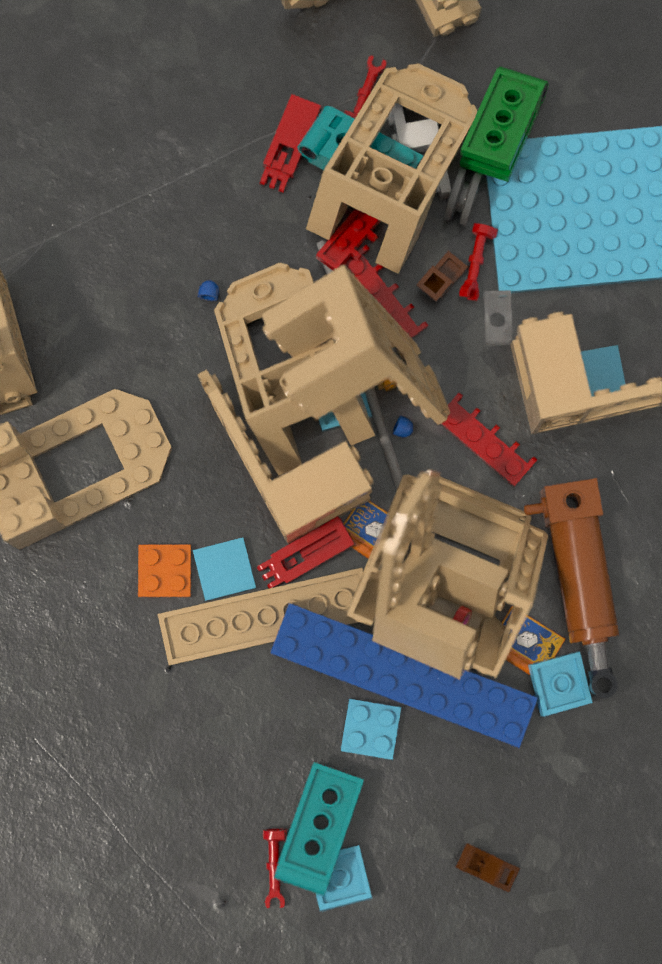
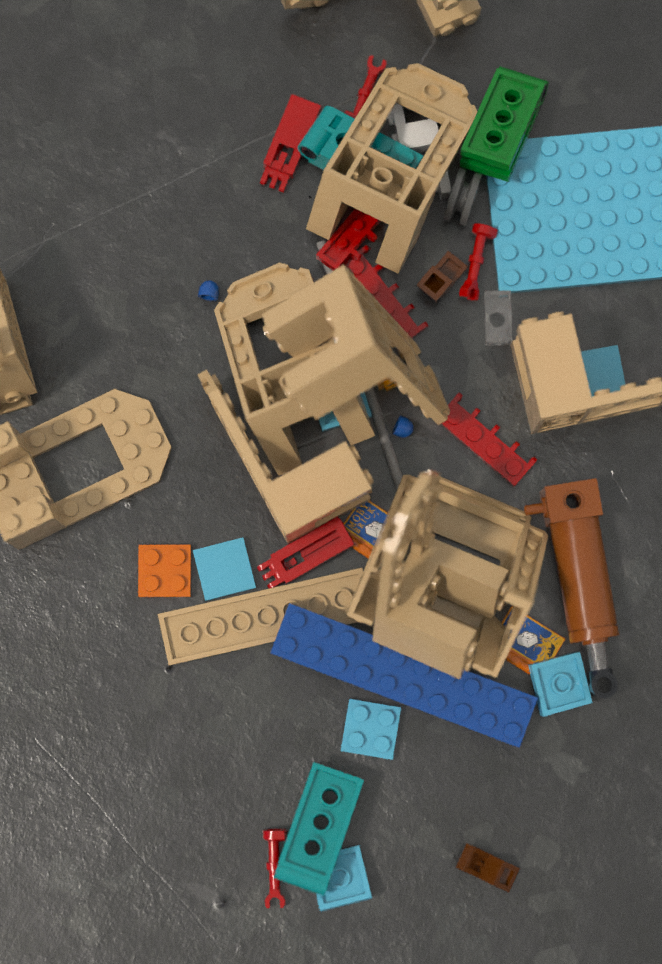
(463, 615): red tile -> none

